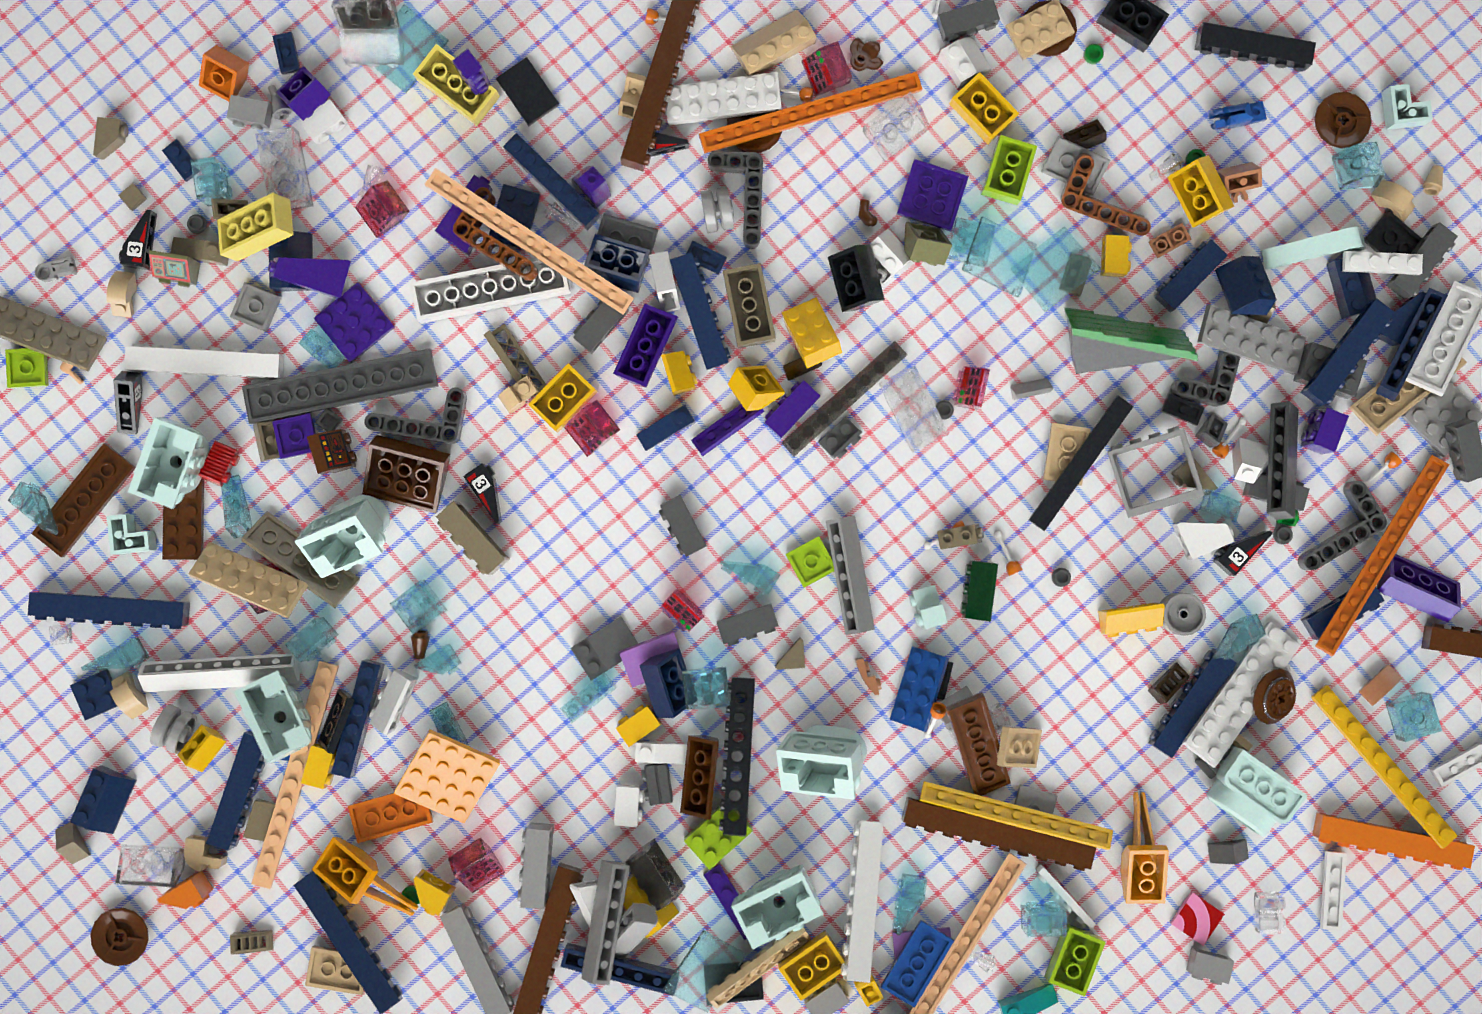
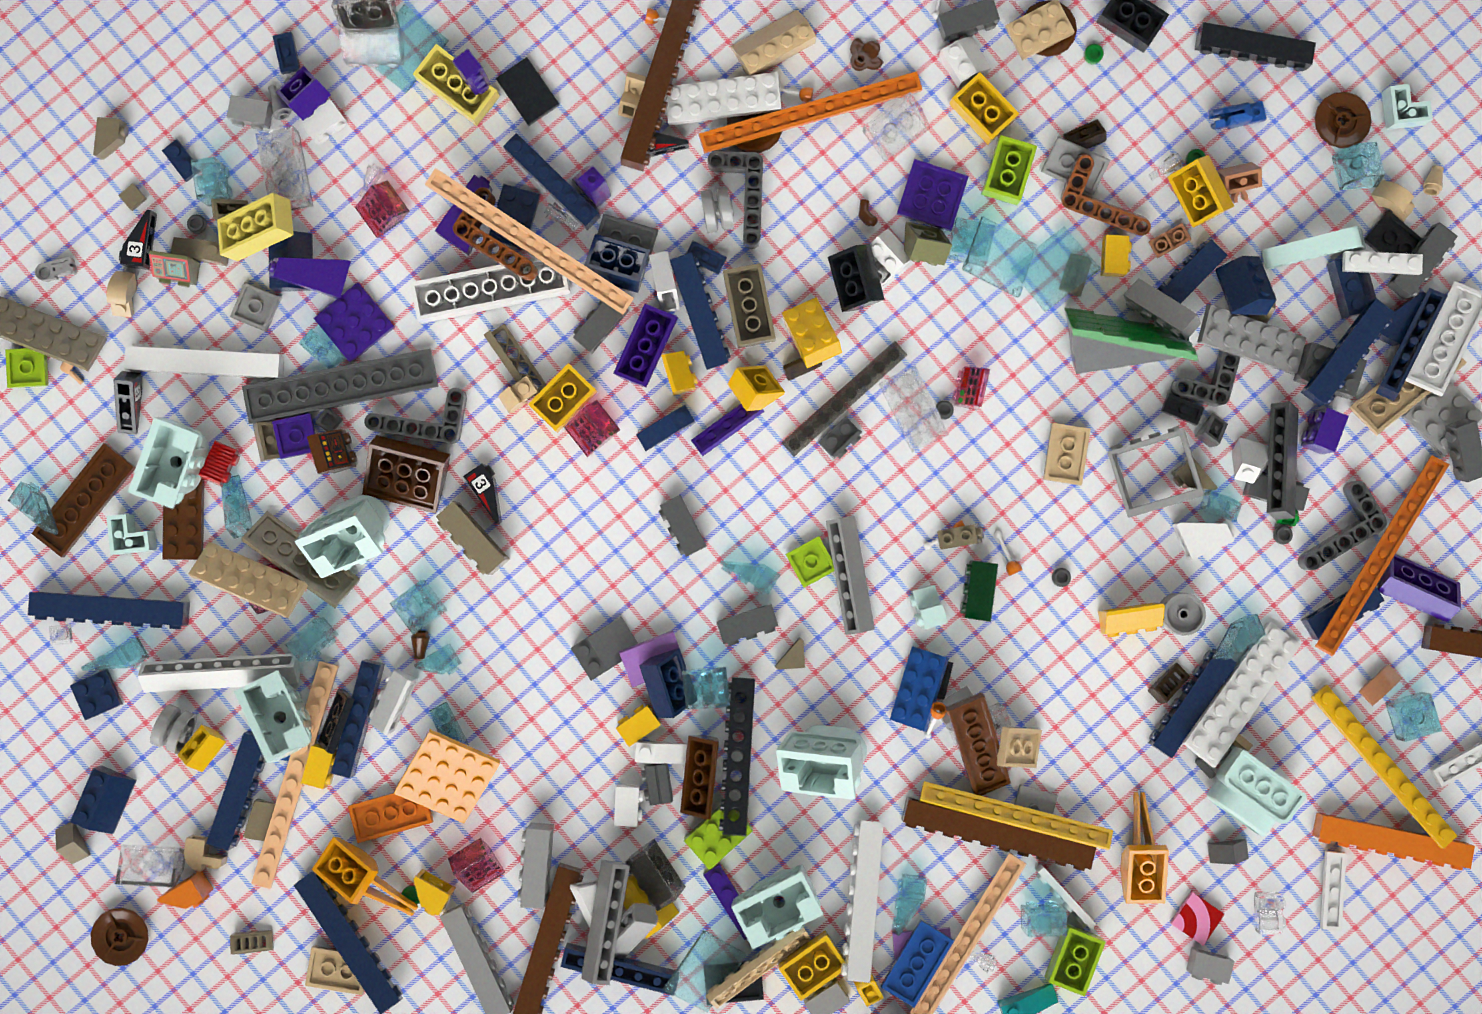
(127, 697): tan brick -> none
(223, 72): orange slope -> none
(588, 697): clear light blue slope -> none
(682, 610): clear pink slope -> none
(791, 408): dark purple brick -> none
(827, 69): clear pink slope -> none
(871, 681): nougat slope -> none
(1031, 388): light grey slope -> none
(1080, 463): black tile -> none
(1162, 310): none -> light grey brick
(1223, 449): hinge -> none
(1236, 555): black slope -> none
(1274, 696): reddish brown piece -> none
(1390, 461): hinge -> none

